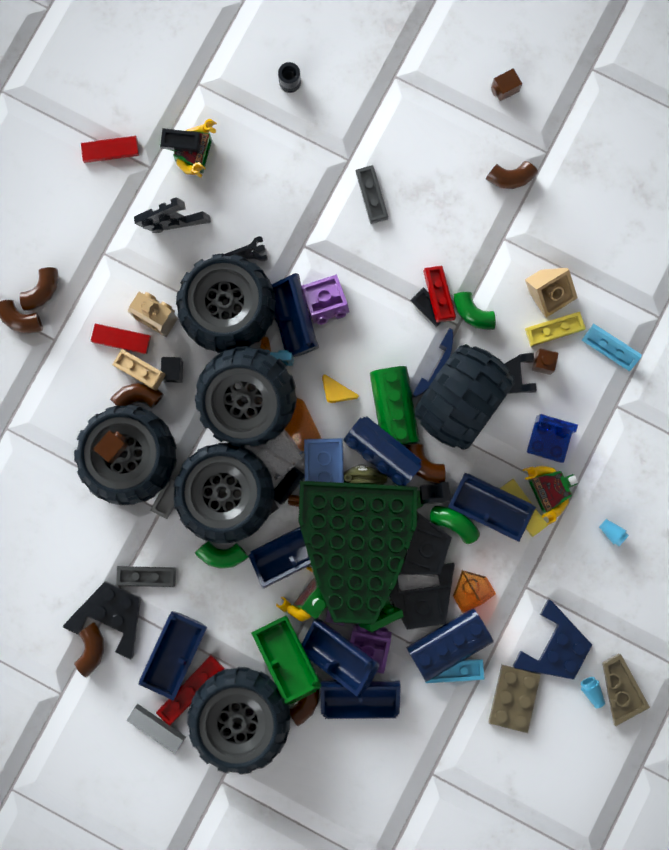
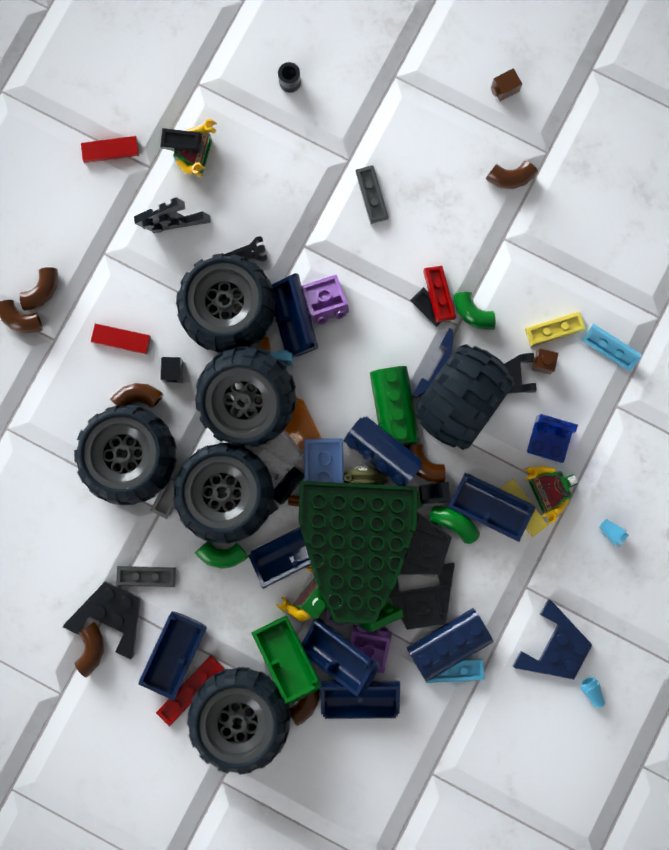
(111, 446): reddish brown brick -> none
(139, 369): tan tile -> none
(152, 313): tan hinge -> none
(156, 728): tile -> none
(337, 392): yellow piece -> none
(472, 591): clear orange slope -> none
(514, 698): dark tan plate -> none
(551, 289): tan slope -> none
(623, 691): dark tan wing -> none

